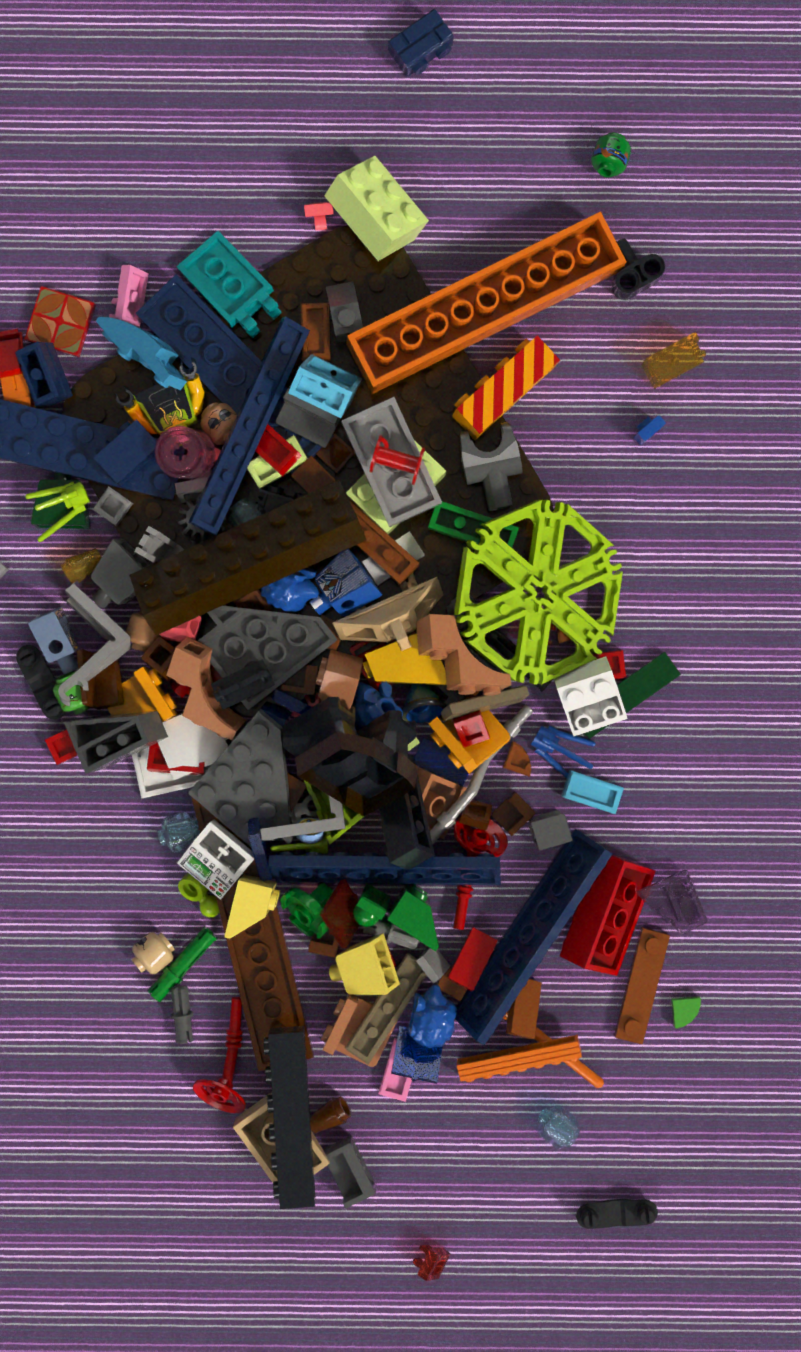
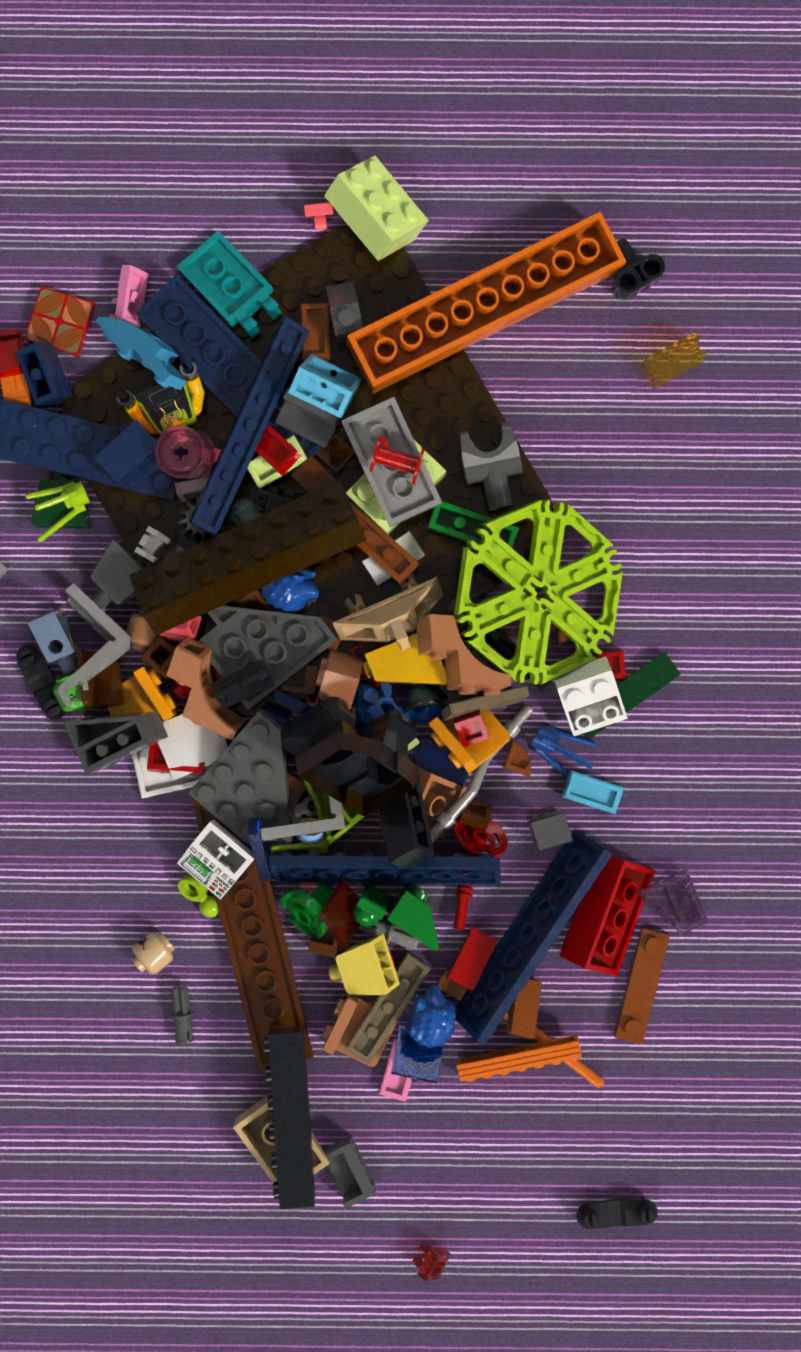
(61, 747): red plate -> none
(81, 565): clear yellow cone -> none
(112, 506): light grey tile -> none
(173, 974): green pin -> none
(178, 831): clear light blue head -> none
(218, 421): medium nougat head -> none
(223, 1088): red dish -> none
(251, 903): light yellow slope -> none
(331, 1114): reddish brown cone -> none
(344, 585): blue torso -> none
(421, 43): dark blue brick -> none
(433, 964): light grey tile -> none
(505, 387): brick -> none
(513, 813): reddish brown panel -> none
(558, 1127): clear light blue head -> none
(611, 154): green head -> none
(648, 428): blue plate -> none
(685, 1010): bright green tile -> none

